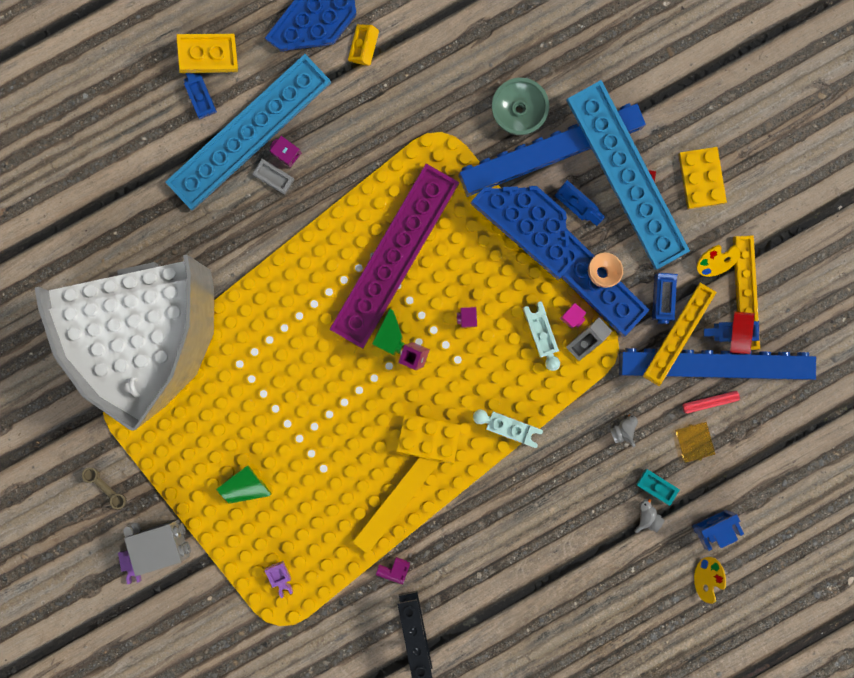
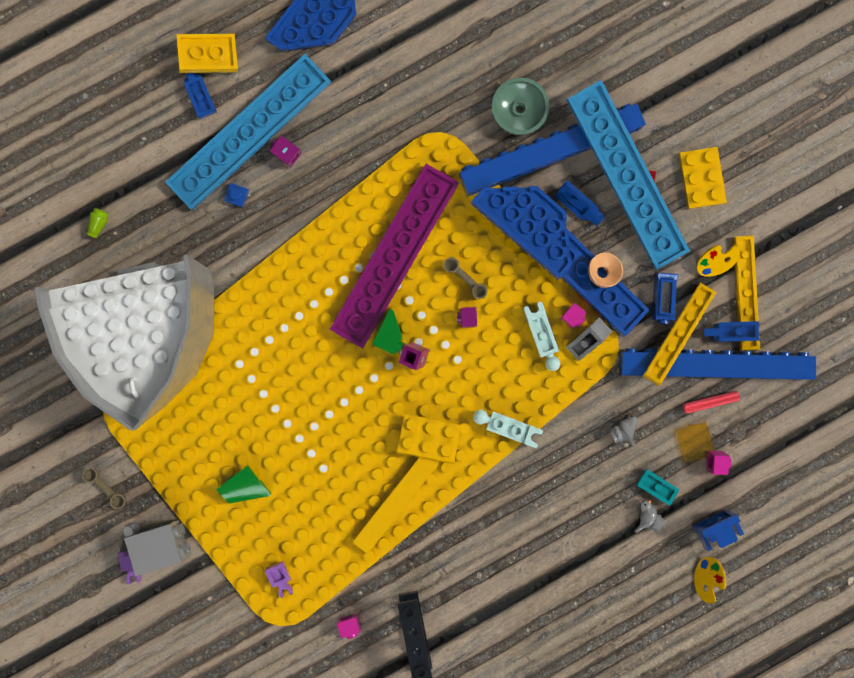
(96, 222): none -> lime cone
(236, 195): none -> blue plate
(273, 176): light grey tile -> none
(349, 626): none -> dark pink plate
(363, 44): yellow slope -> none
(397, 573): magenta piece -> none
(453, 266): none -> dark tan bar
(718, 462): none -> dark pink plate
(742, 332): red slope -> none

